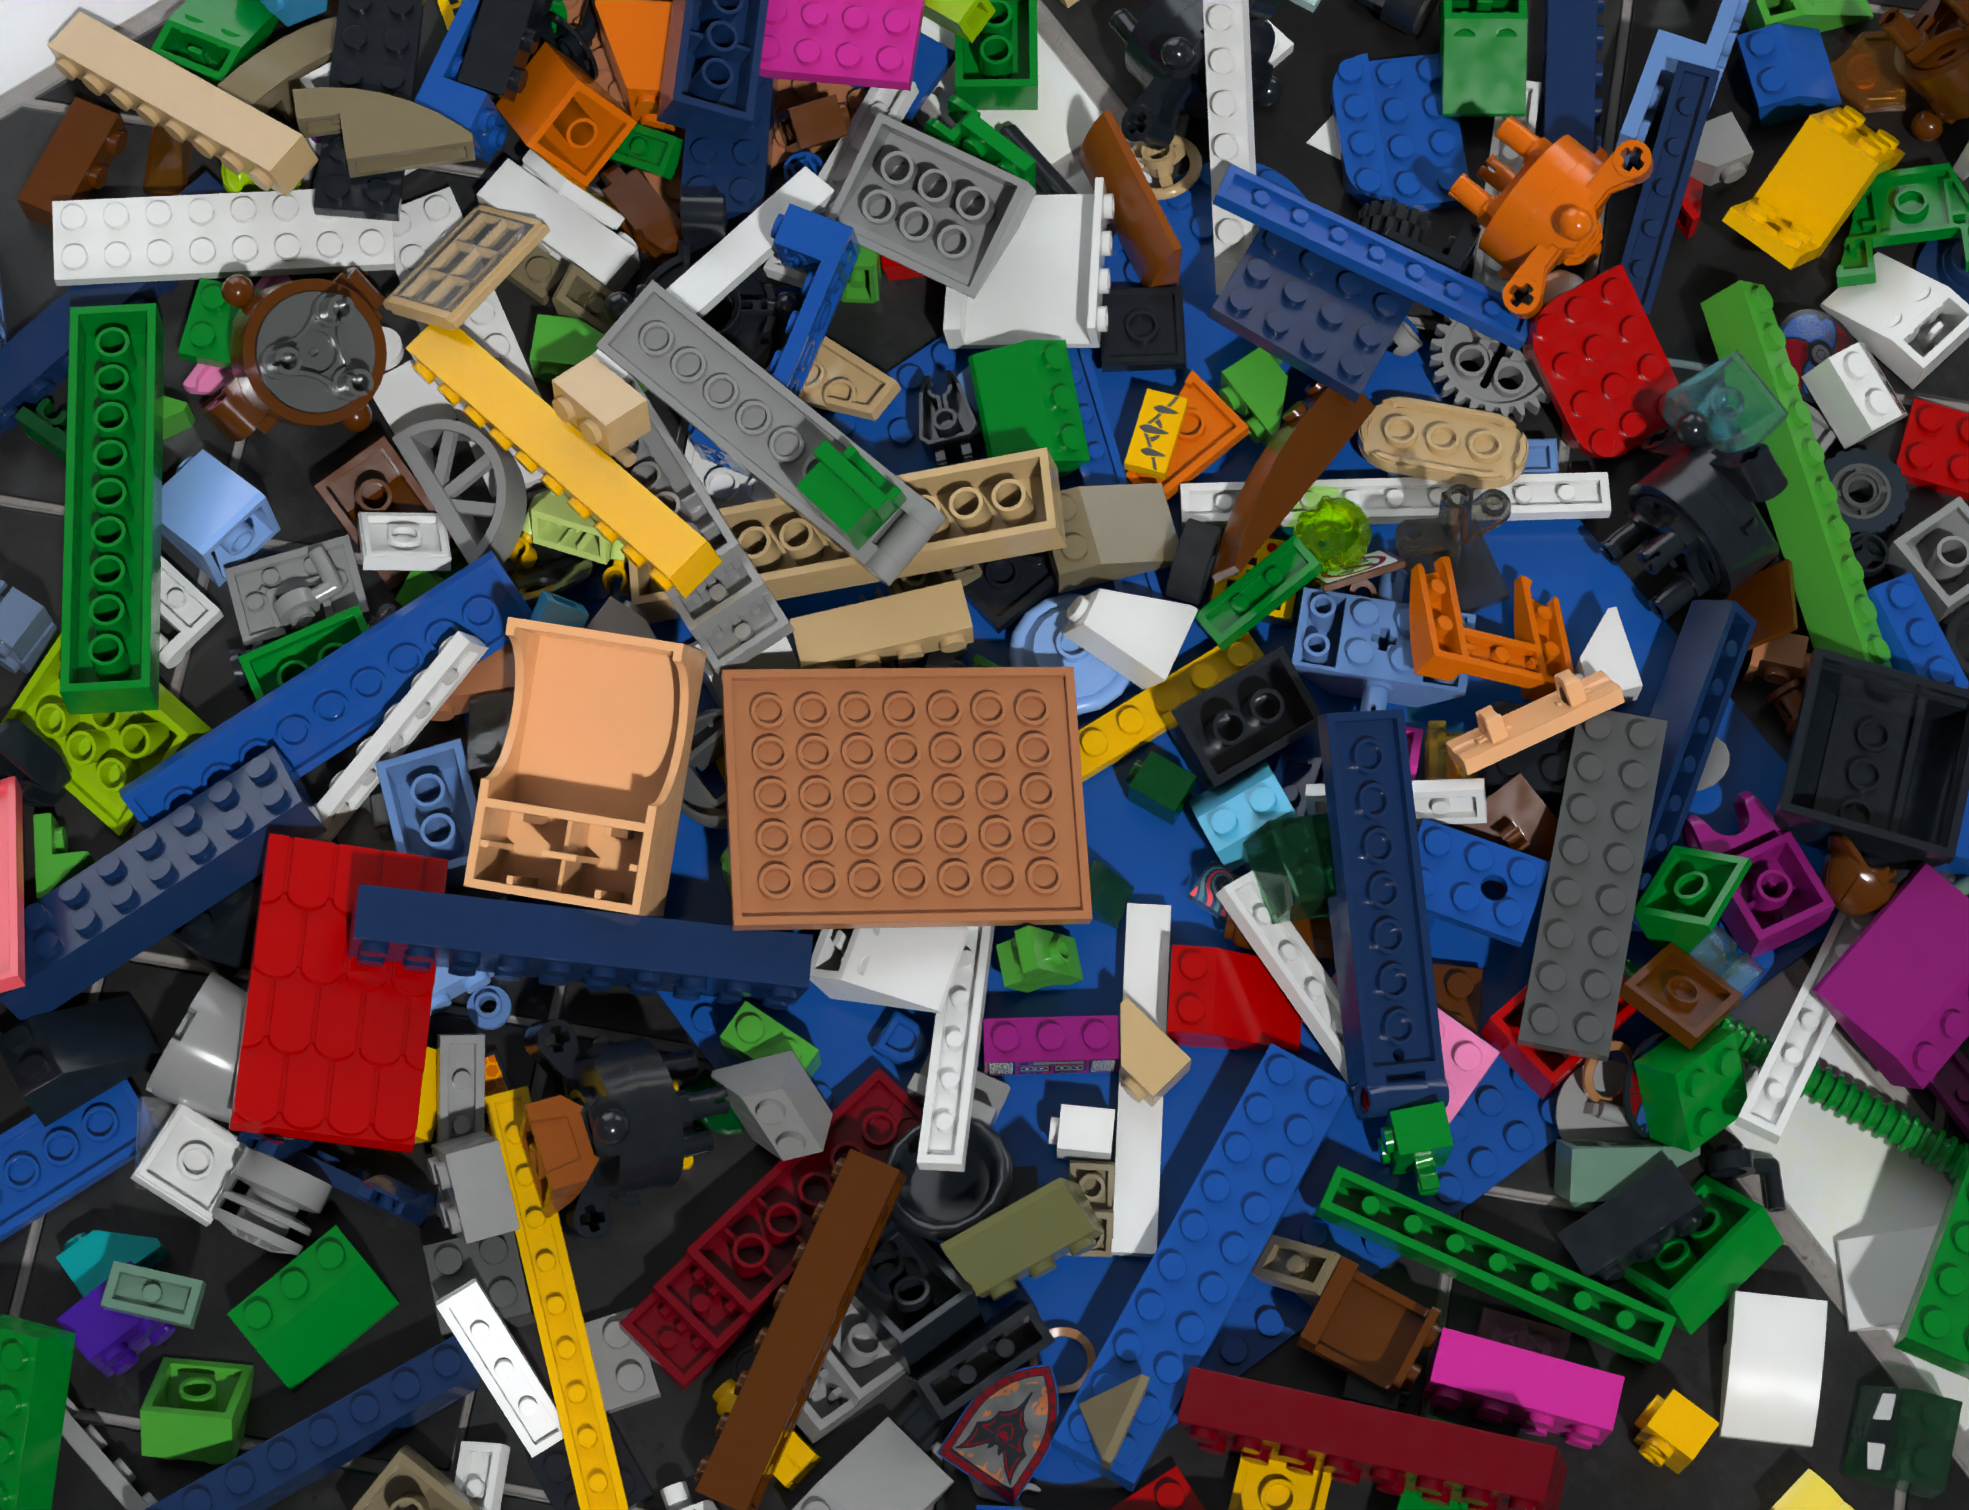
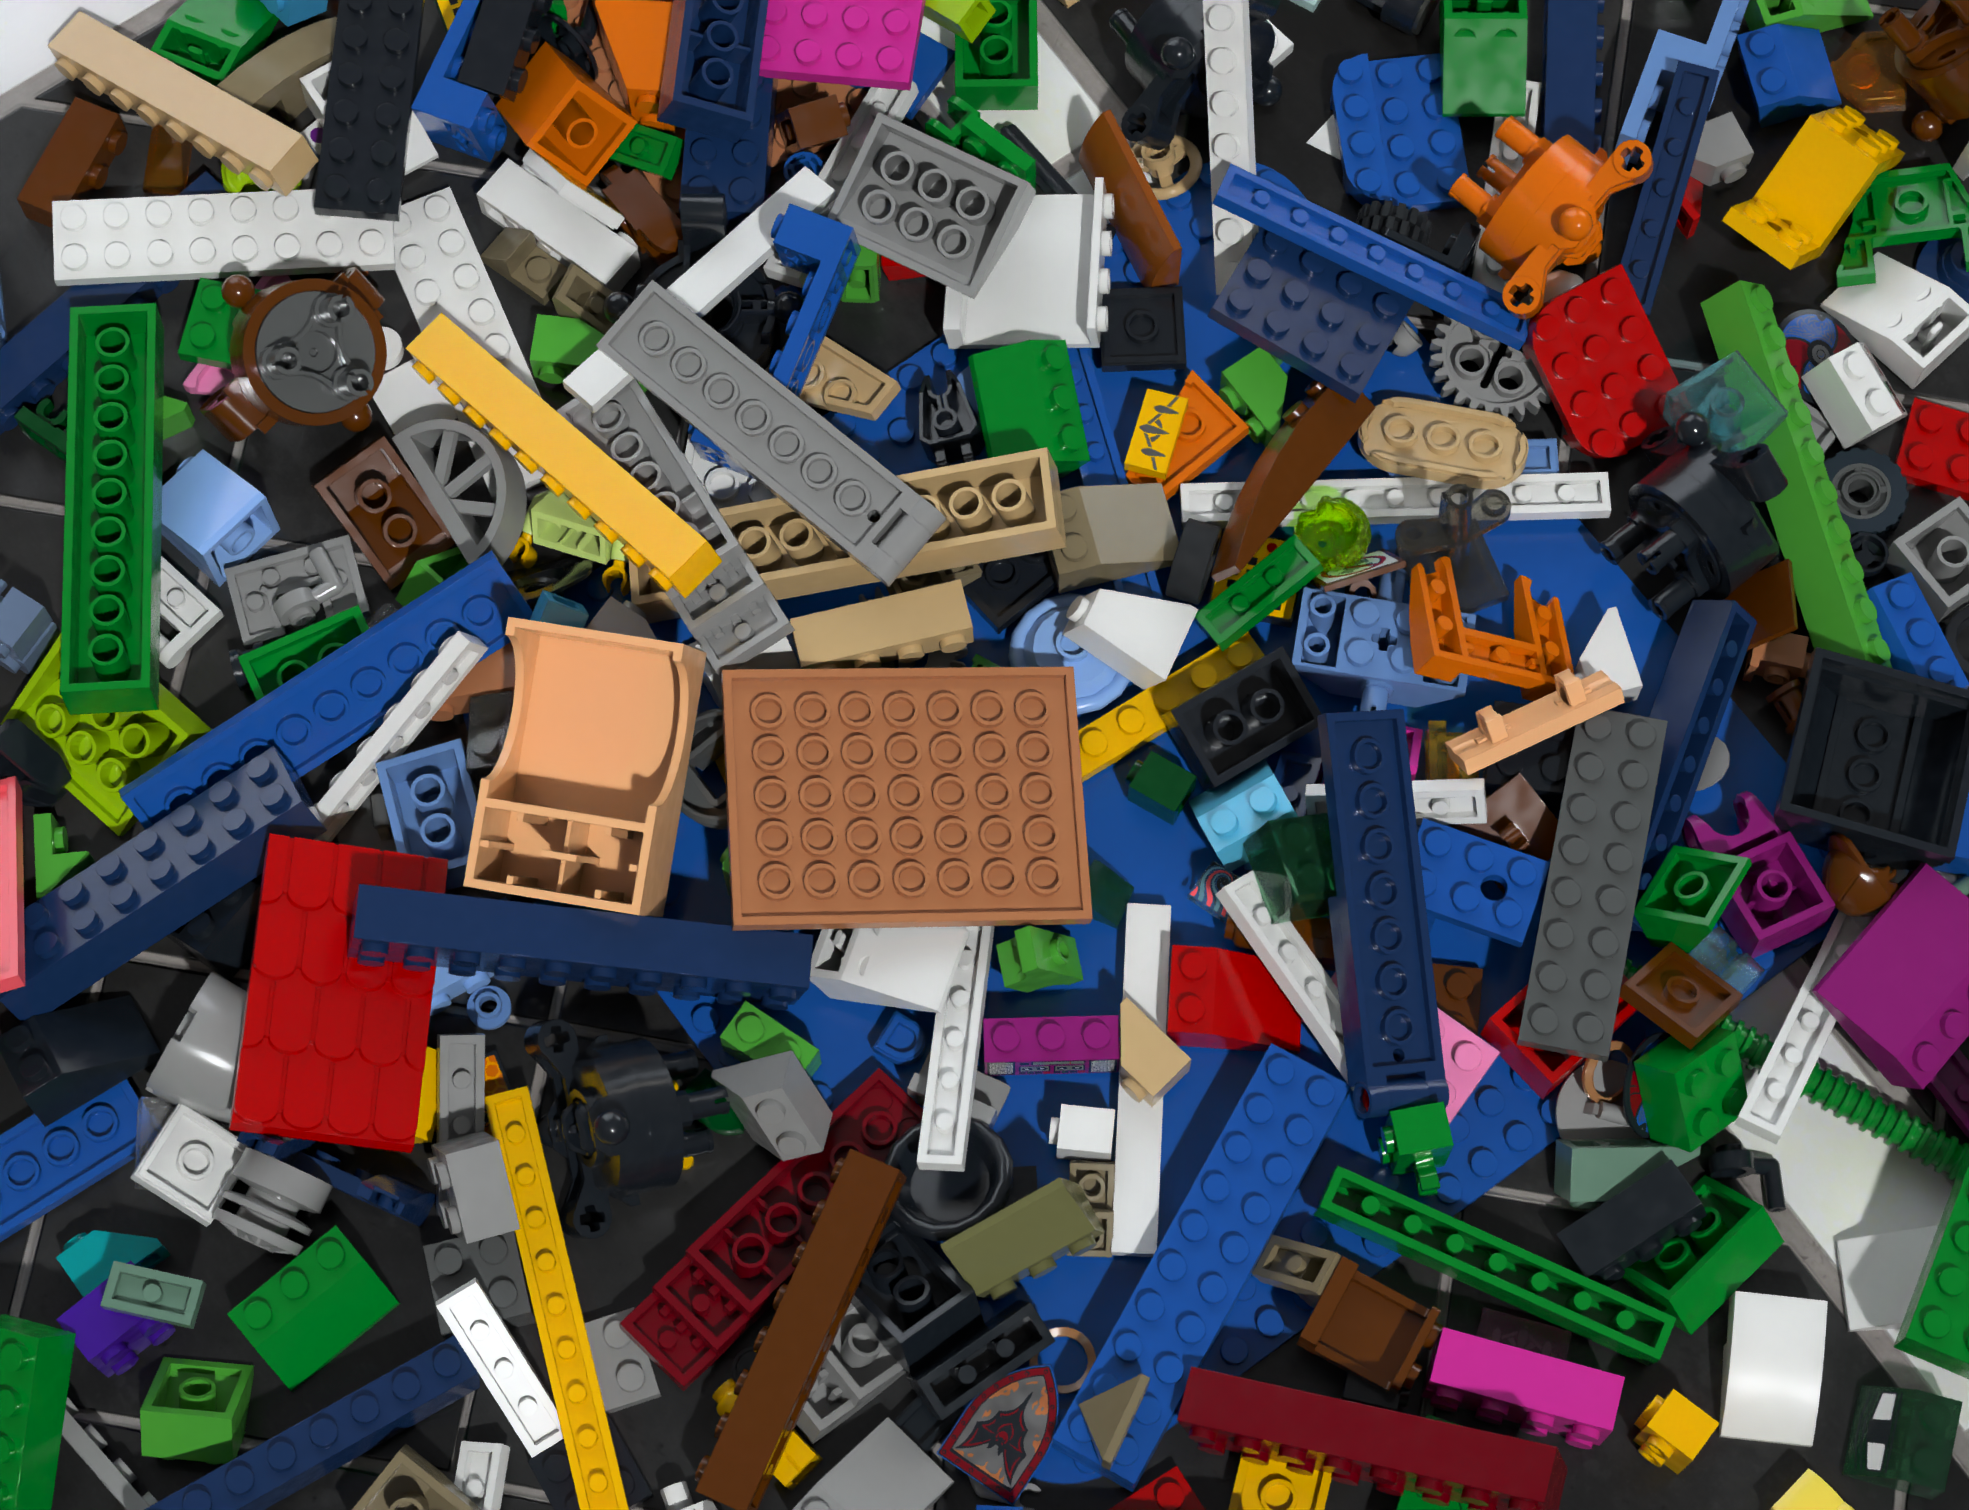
(381, 130): dark tan slope -> none
(403, 541): white tile -> none
(466, 267): clear piece -> none
(556, 1151): dark orange slope -> none
(602, 408): tan brick -> none
(849, 493): green plate -> none

